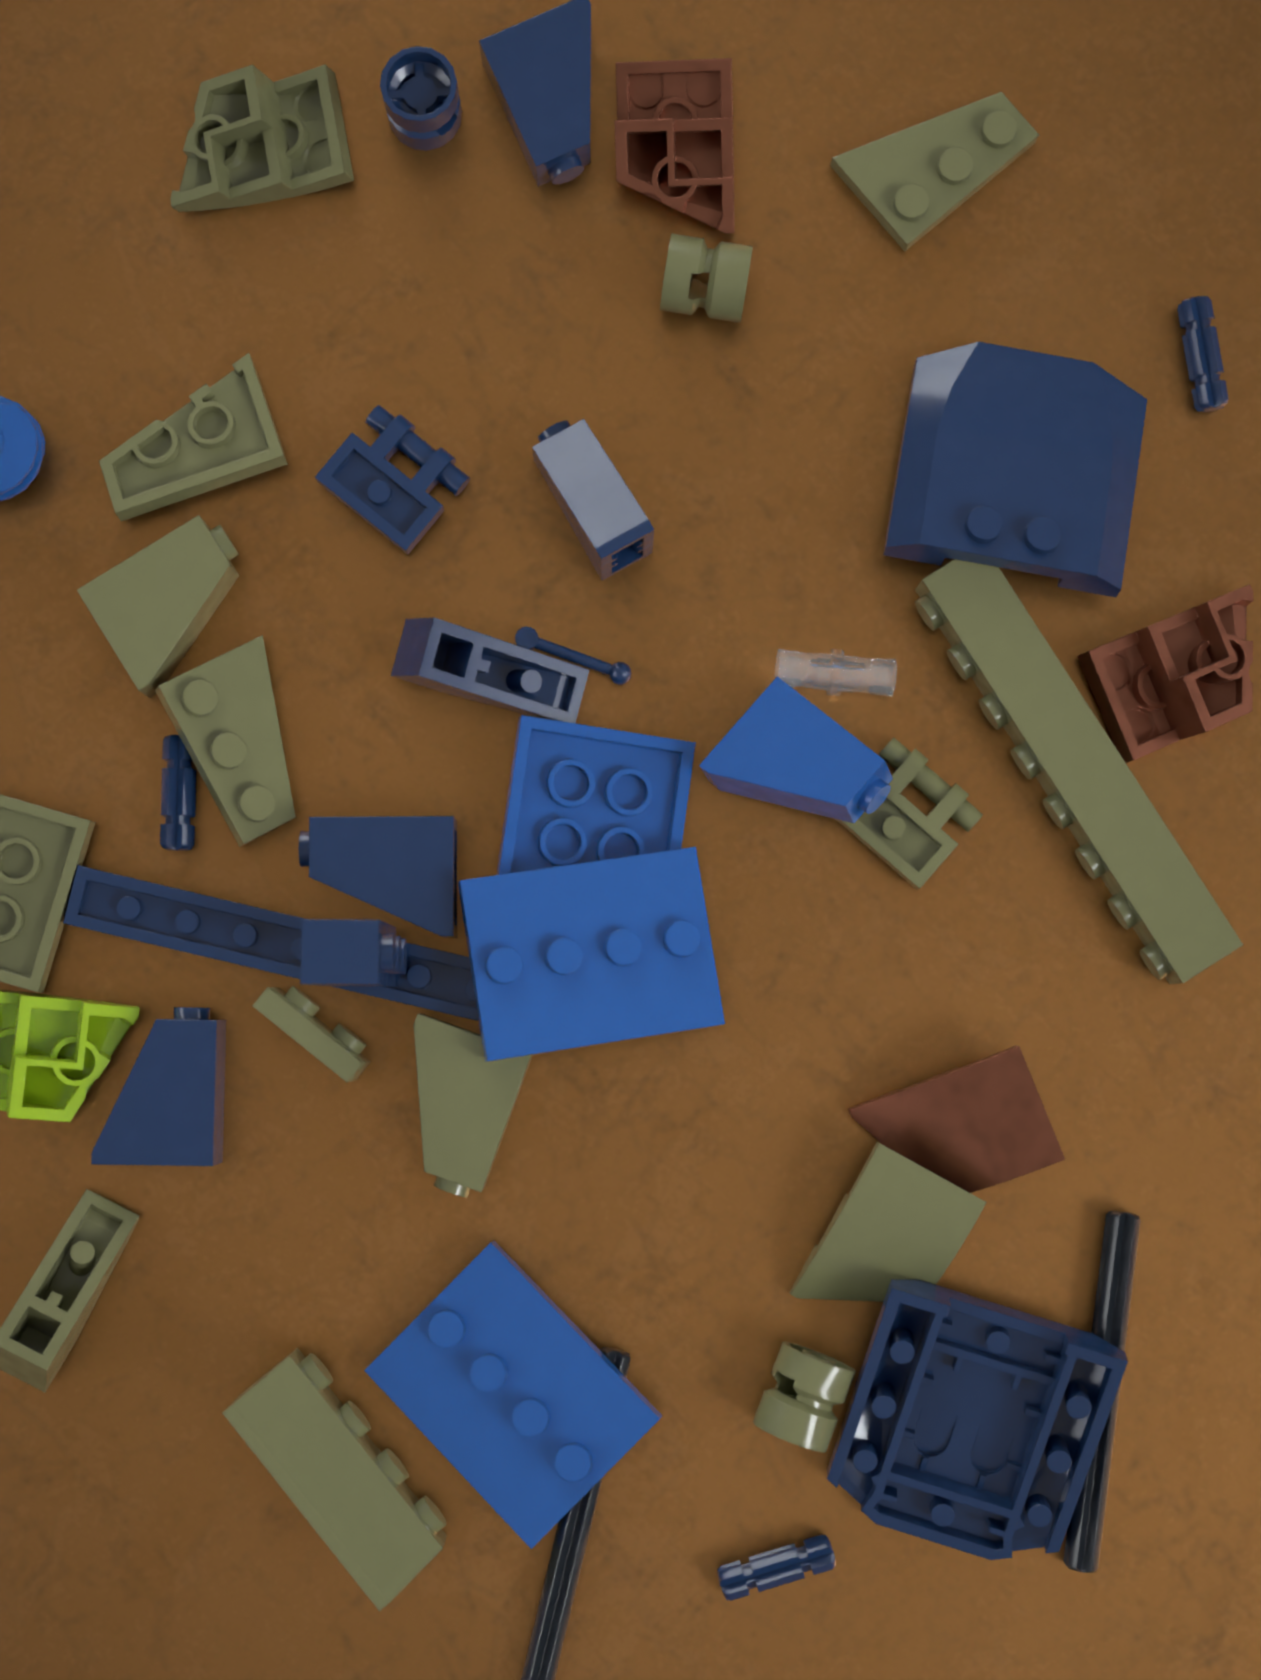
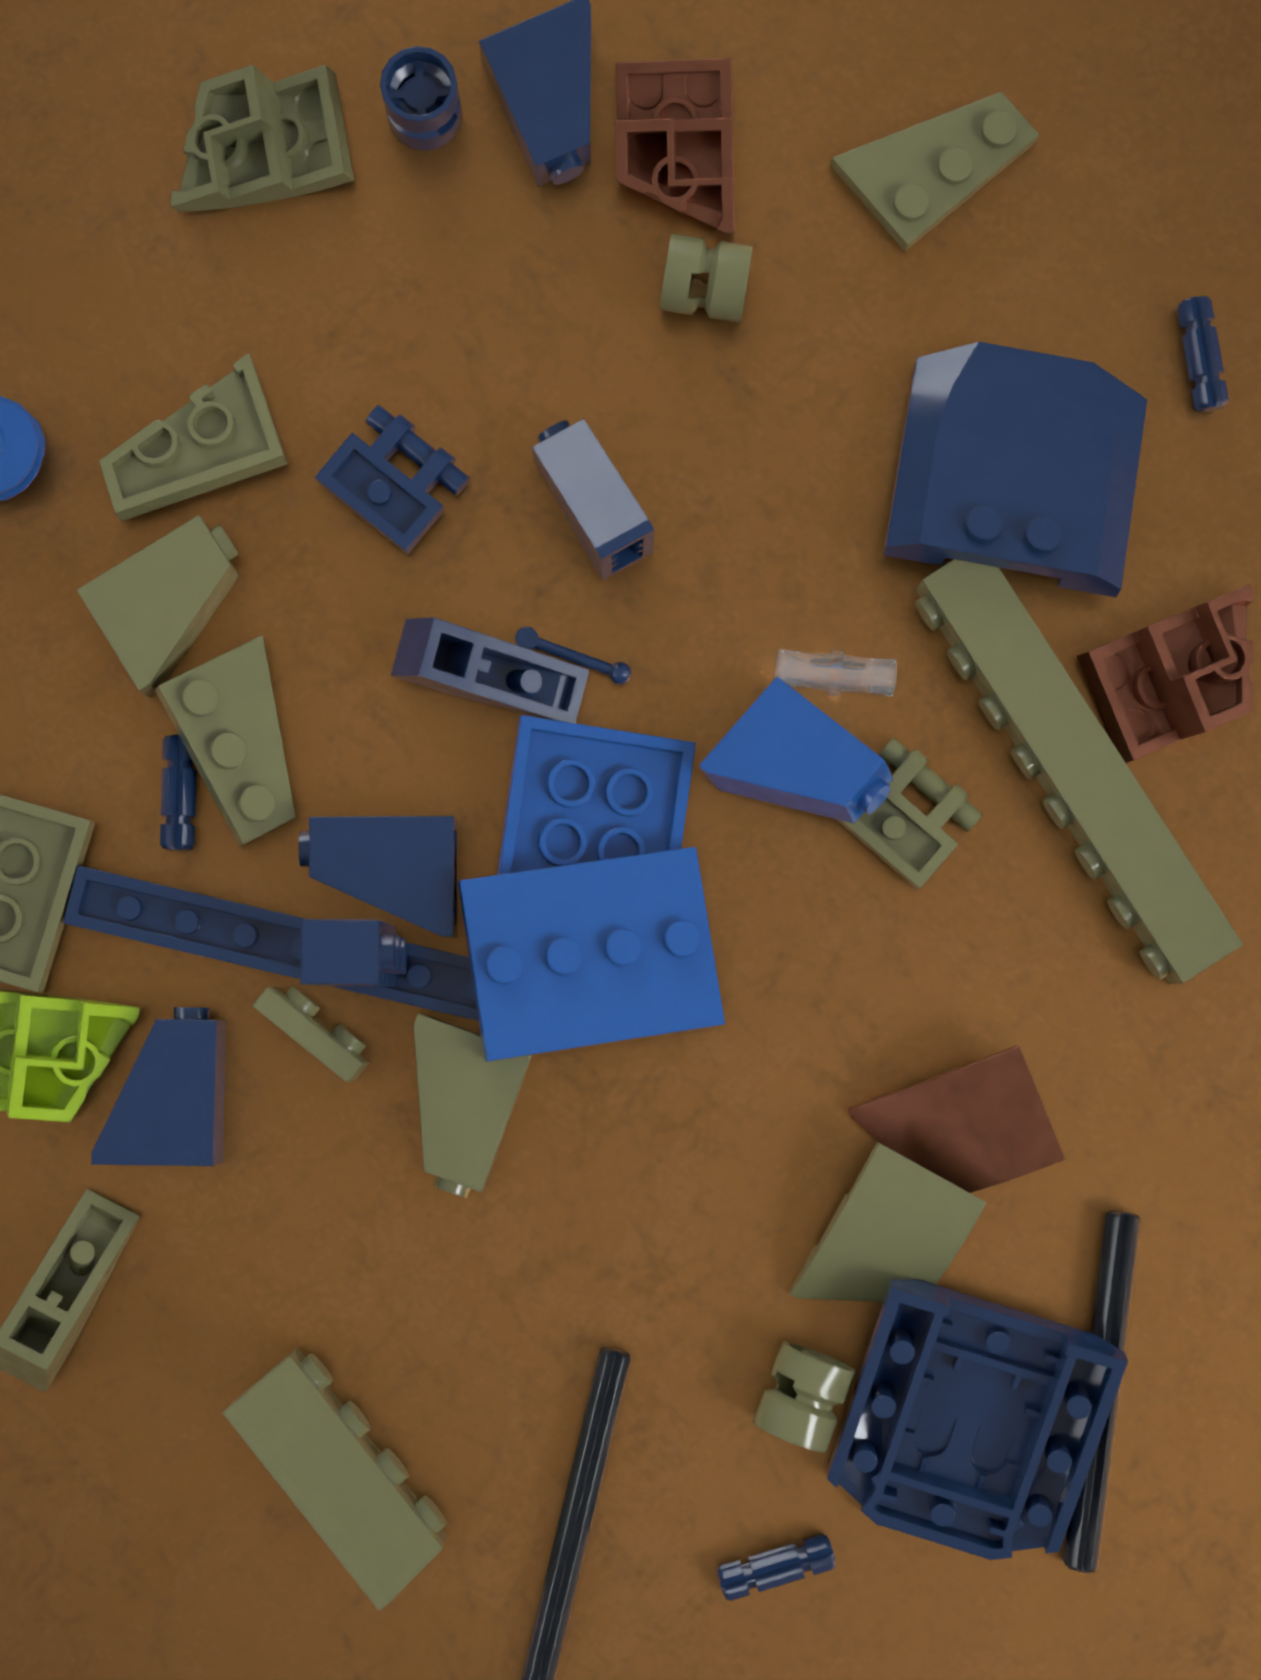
(513, 1394): blue plate -> none

